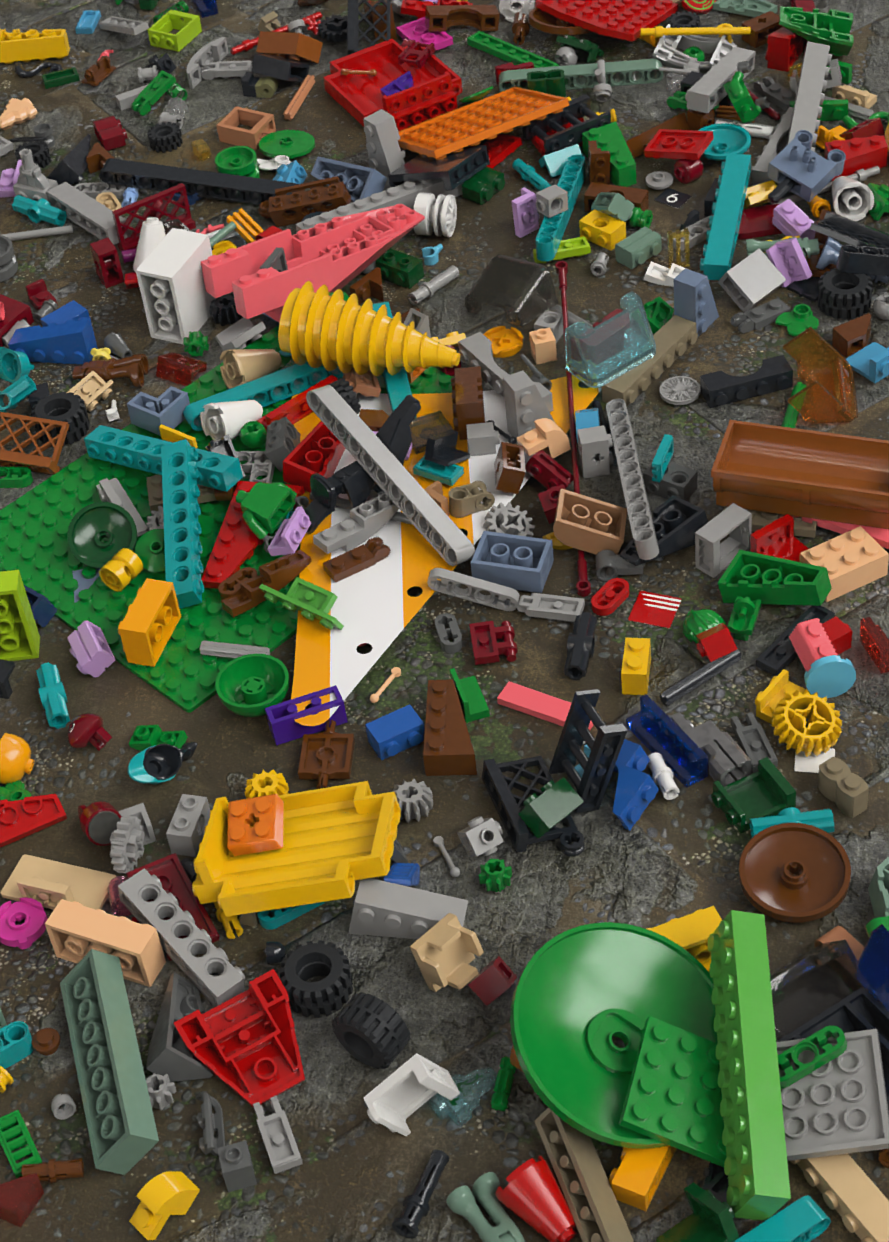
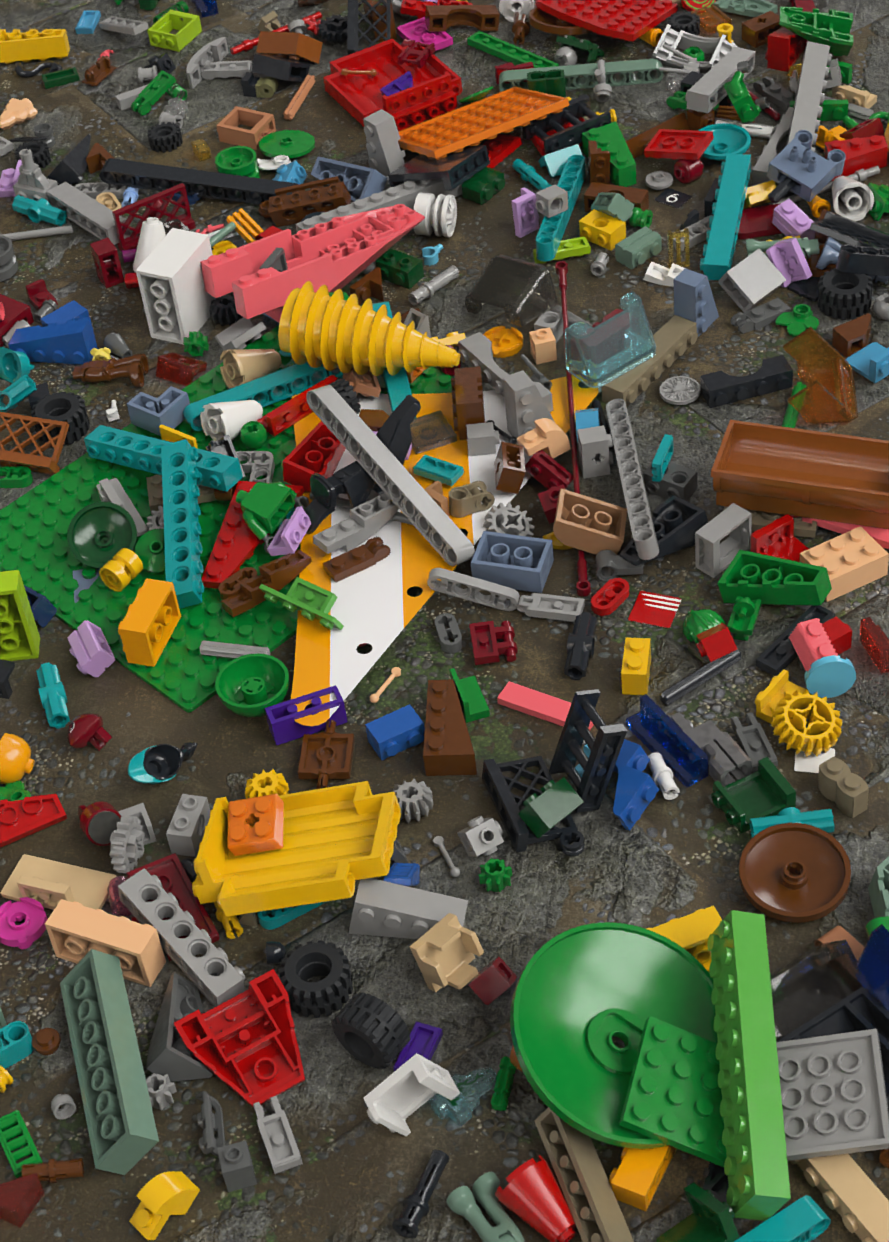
(92, 389): tan bracket -> none
(110, 133): dark red brick -> none
(152, 735): green slope -> none
(281, 441): dark grey brick -> none
(422, 1041): none -> dark purple tile
(442, 449): black panel -> none
(658, 313): green wing -> none
(659, 31): yellow bar -> none
(711, 18): none -> clear orange plate
(830, 1053): green beam -> none

